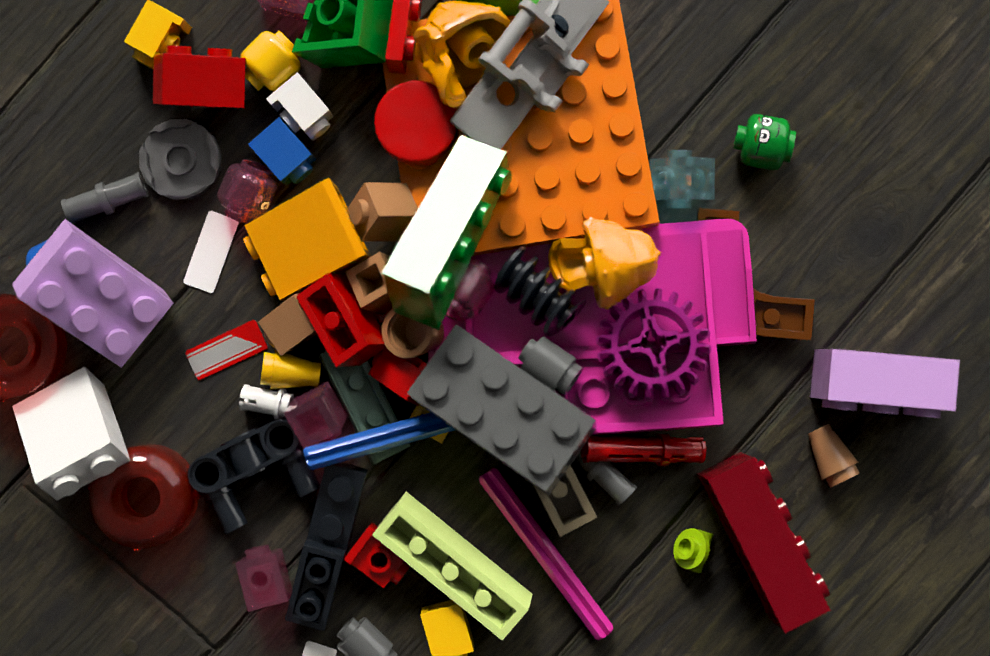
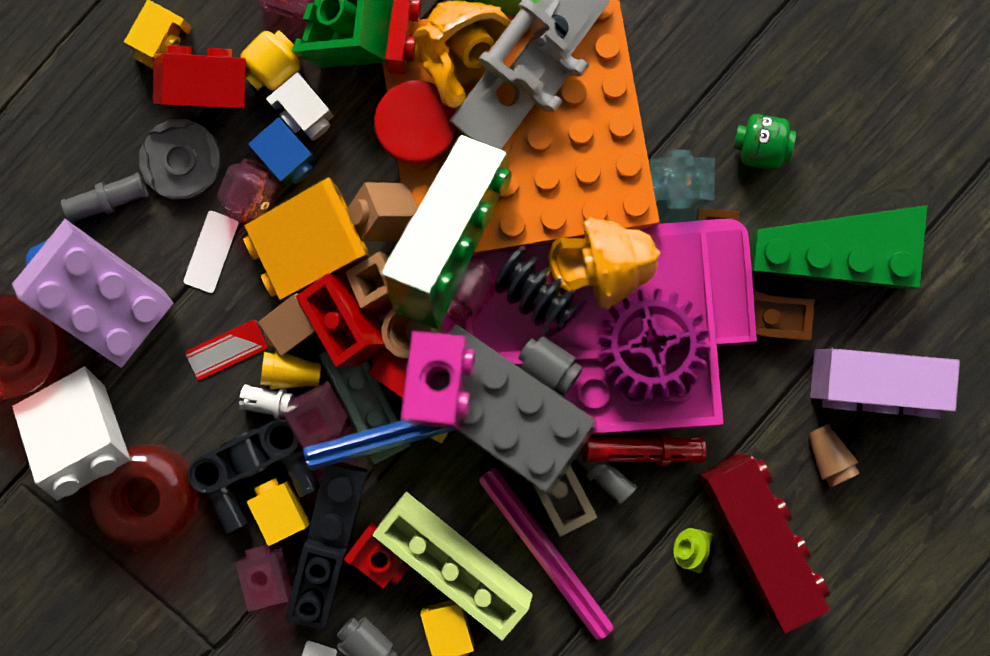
(277, 511): none -> yellow brick
(428, 356): none -> dark pink brick
(856, 250): none -> green wedge

